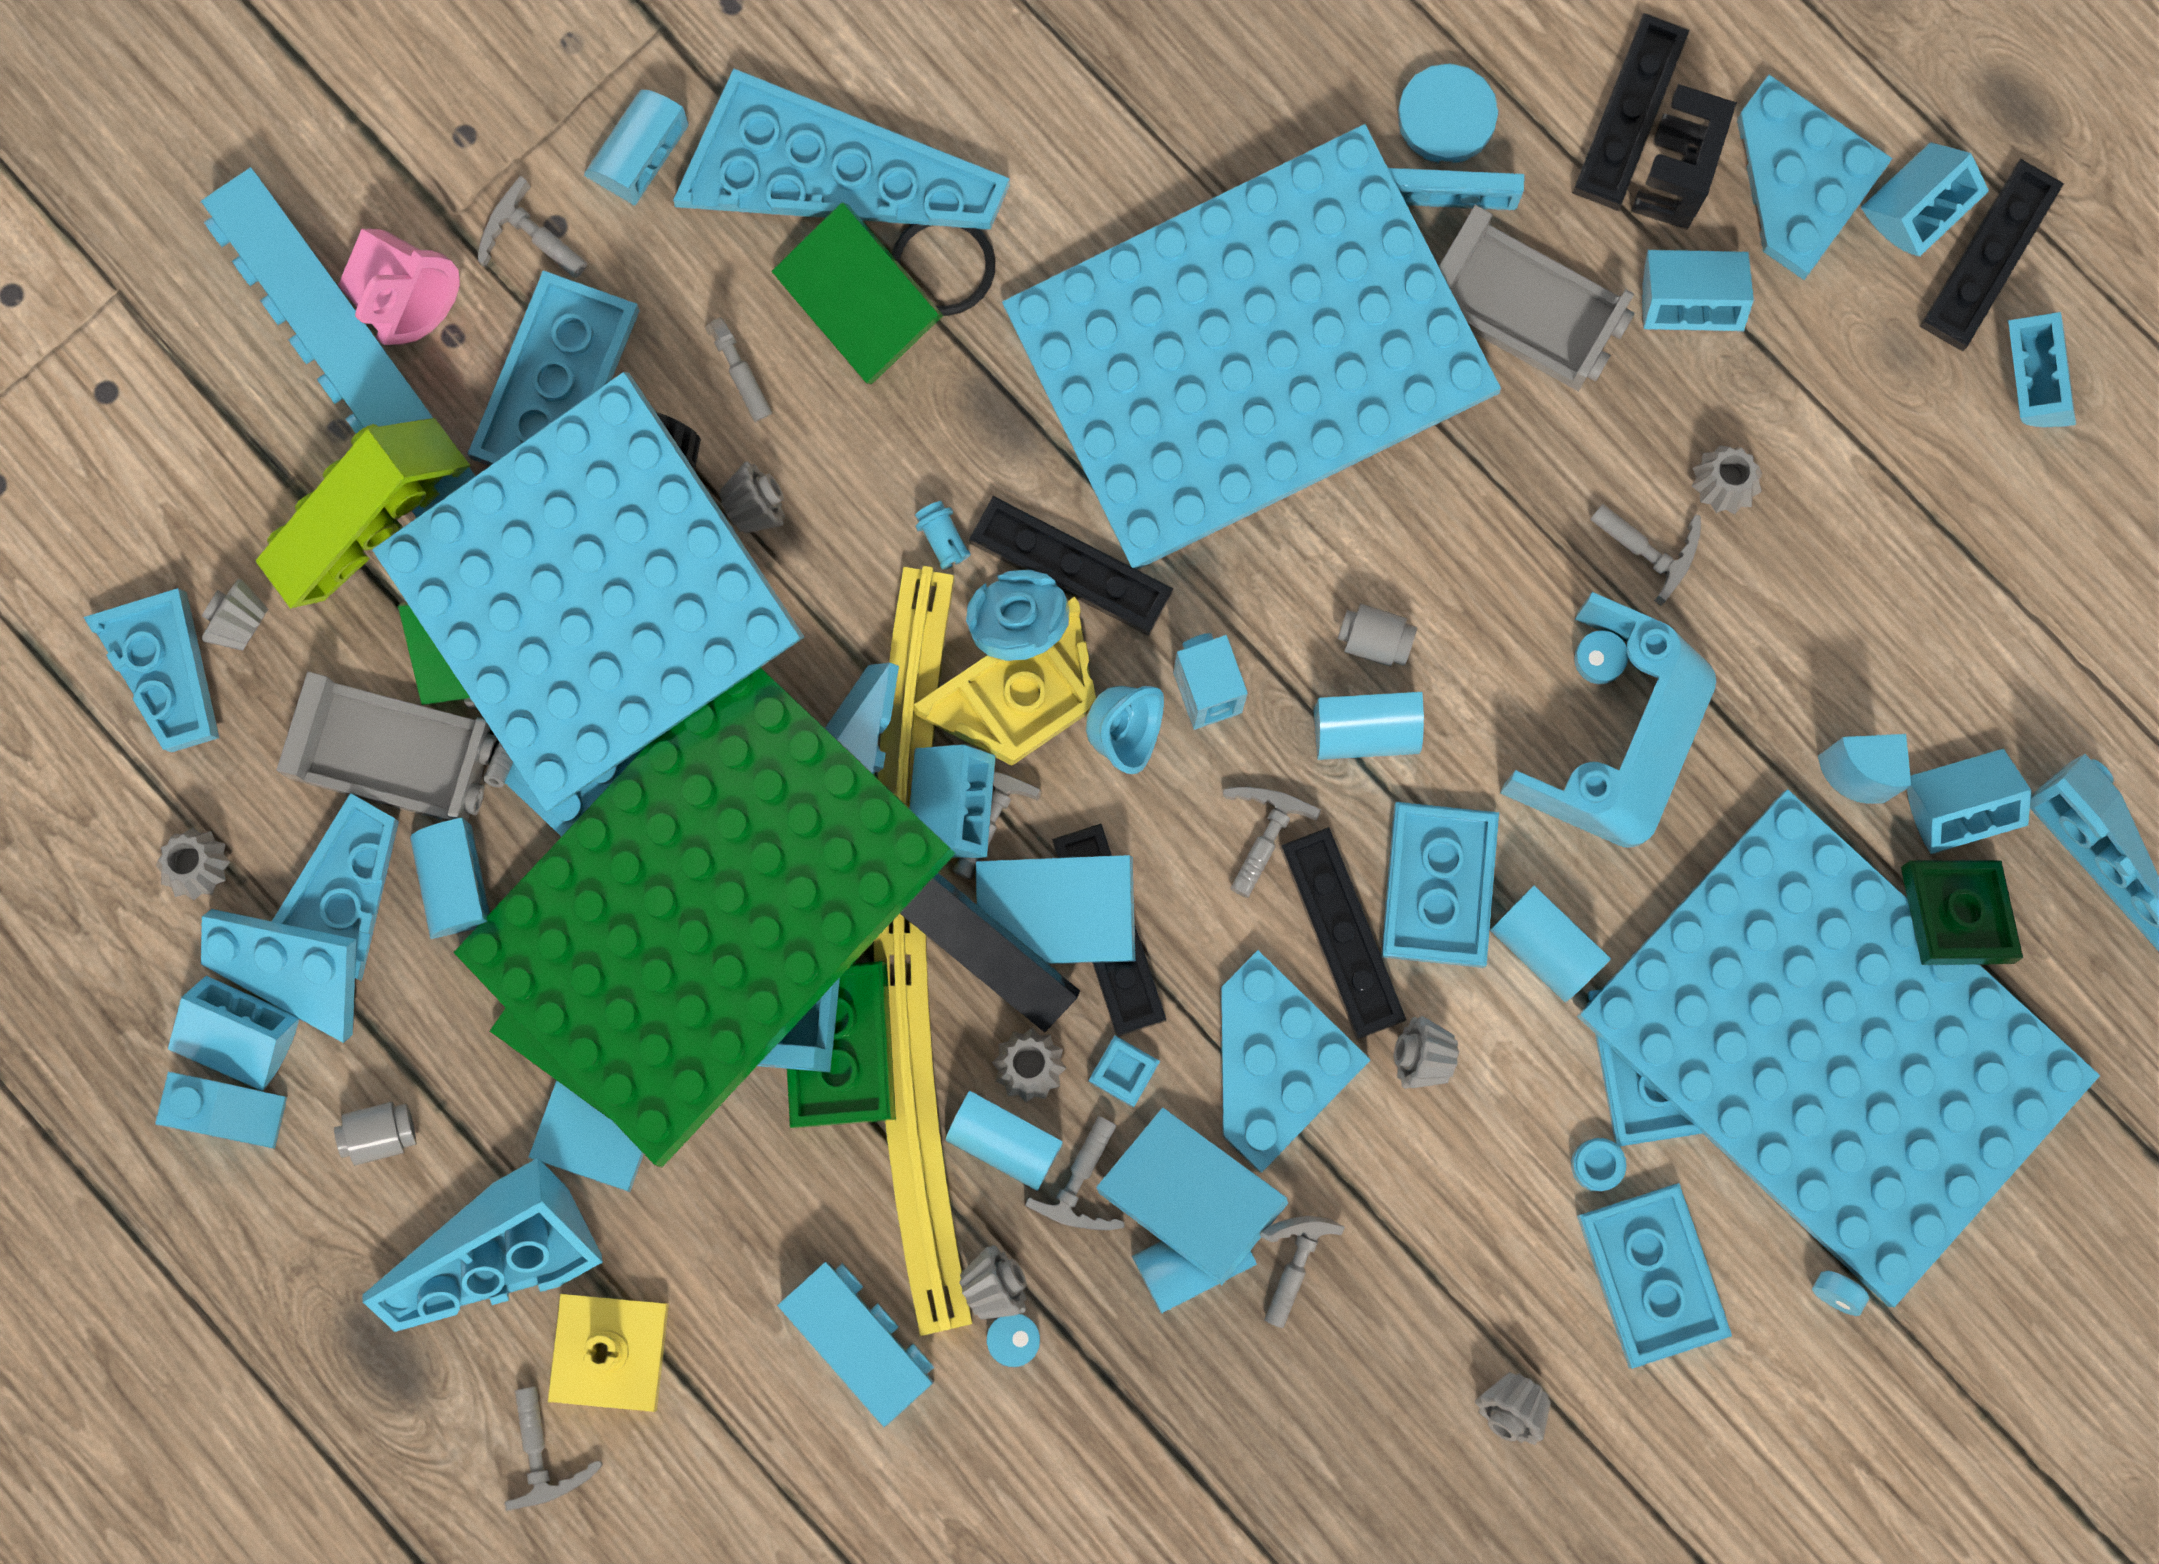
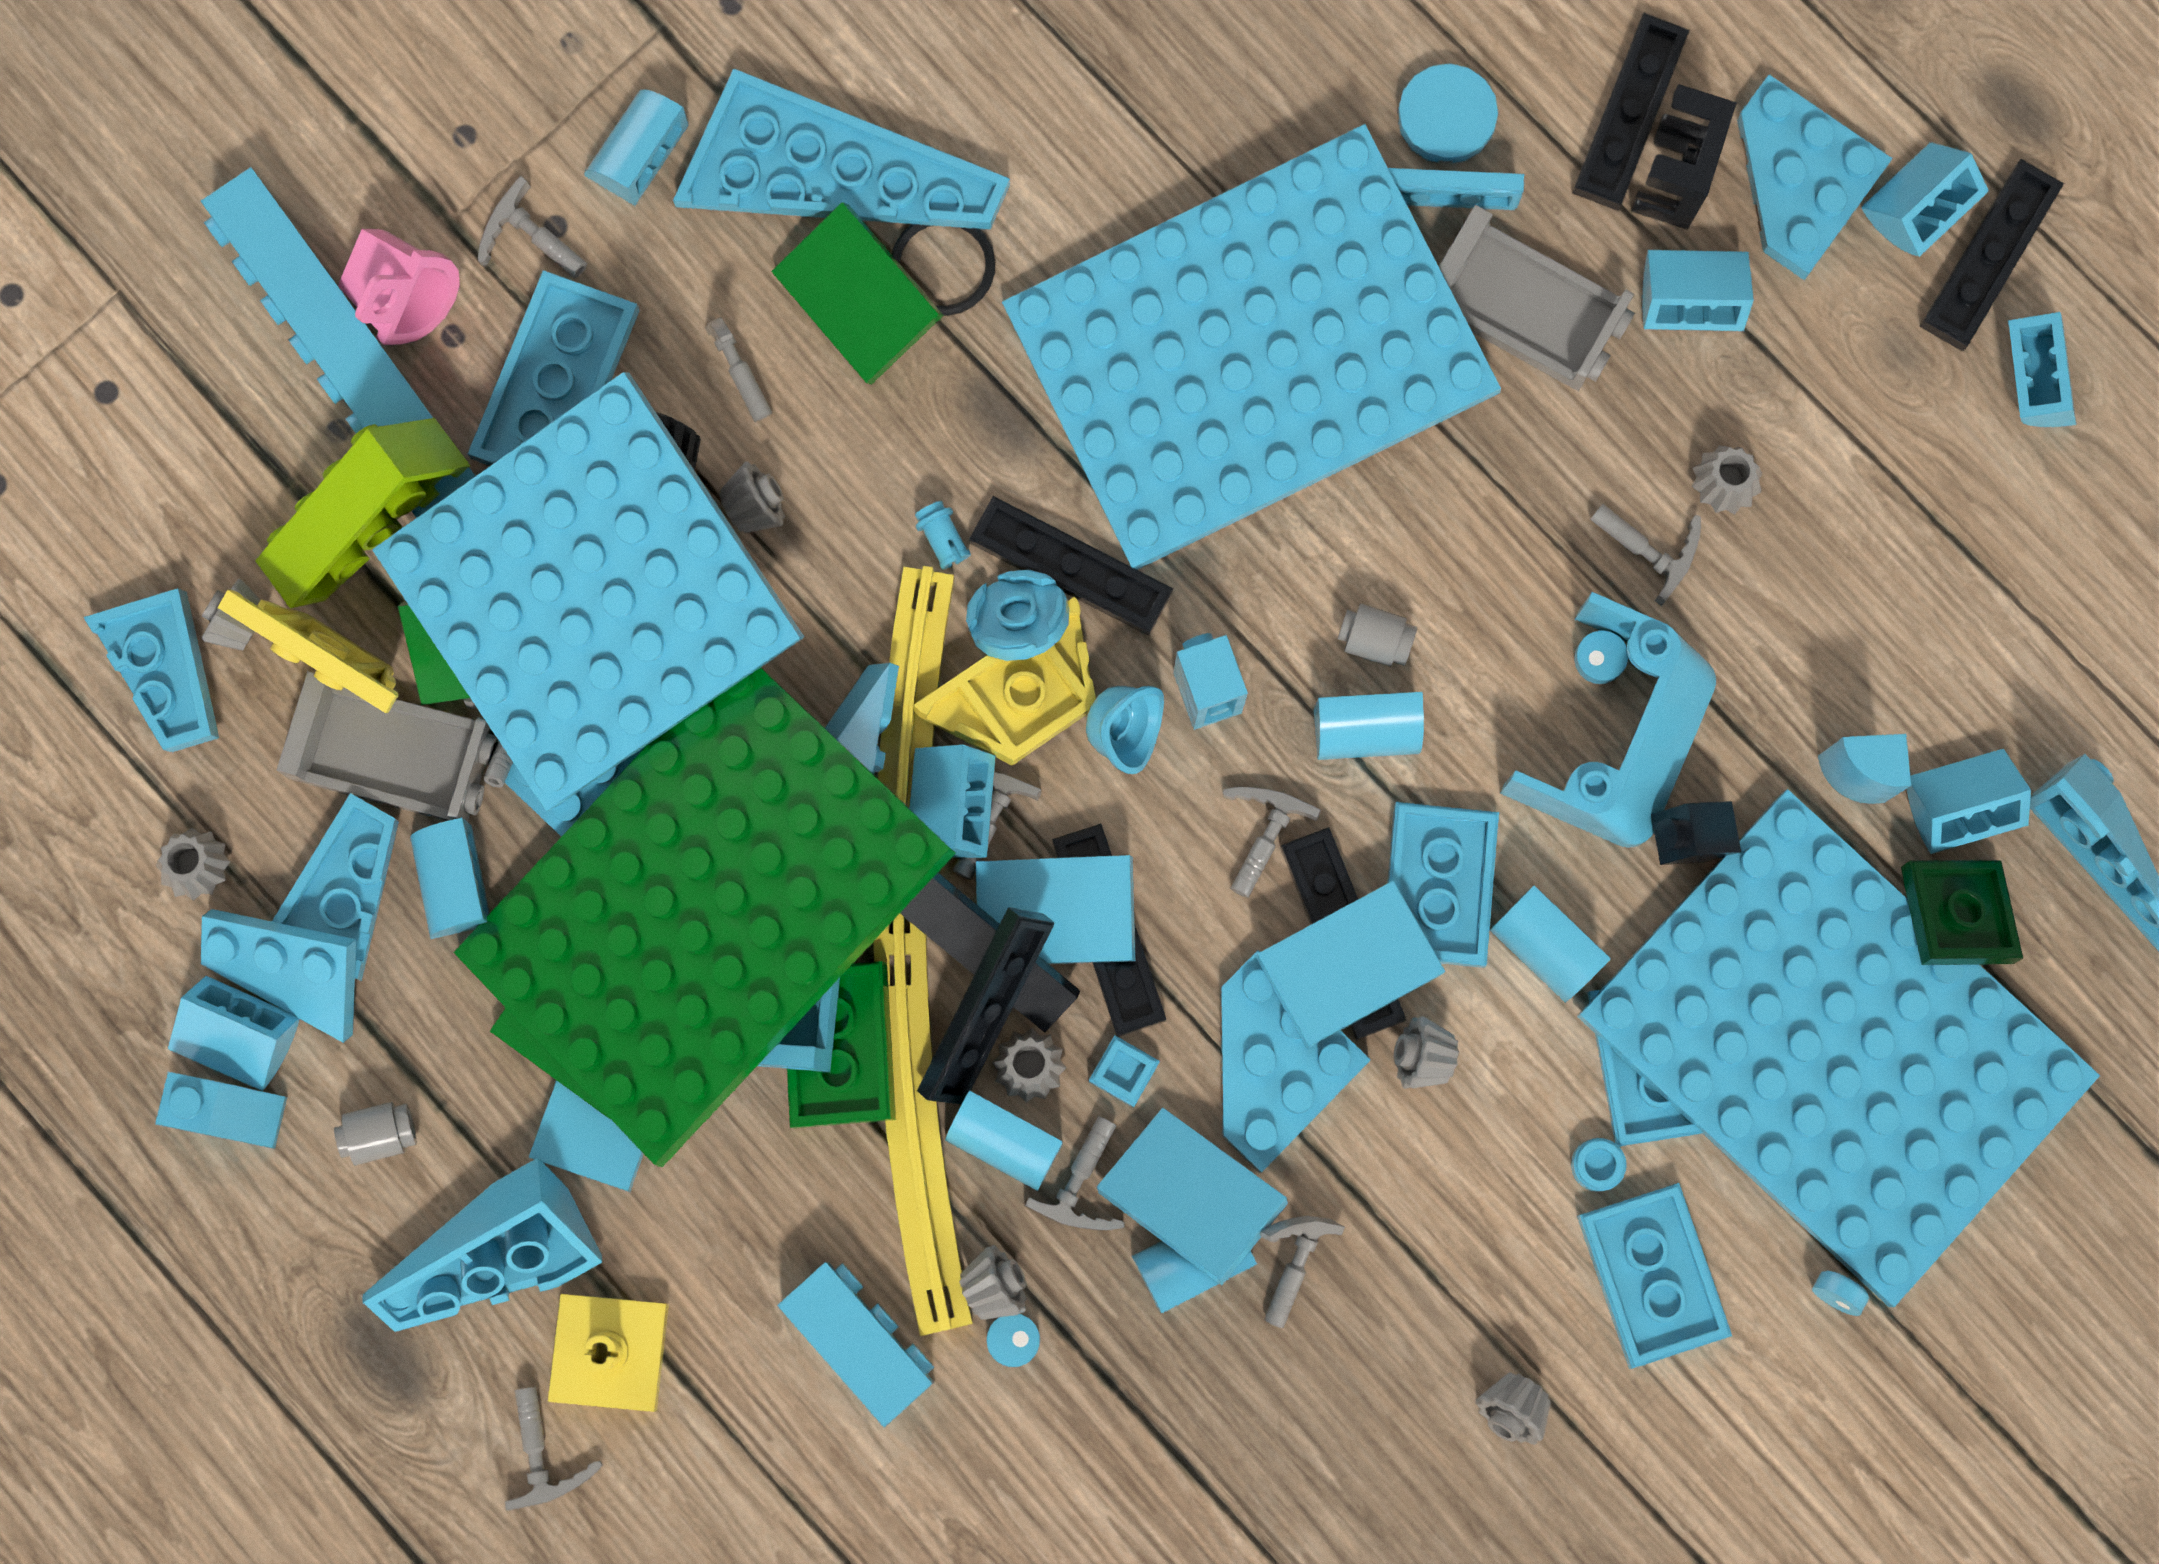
(304, 638): none -> light yellow wing
(985, 1006): none -> black tile
(1350, 964): none -> medium azure tile
(1696, 832): none -> black brick

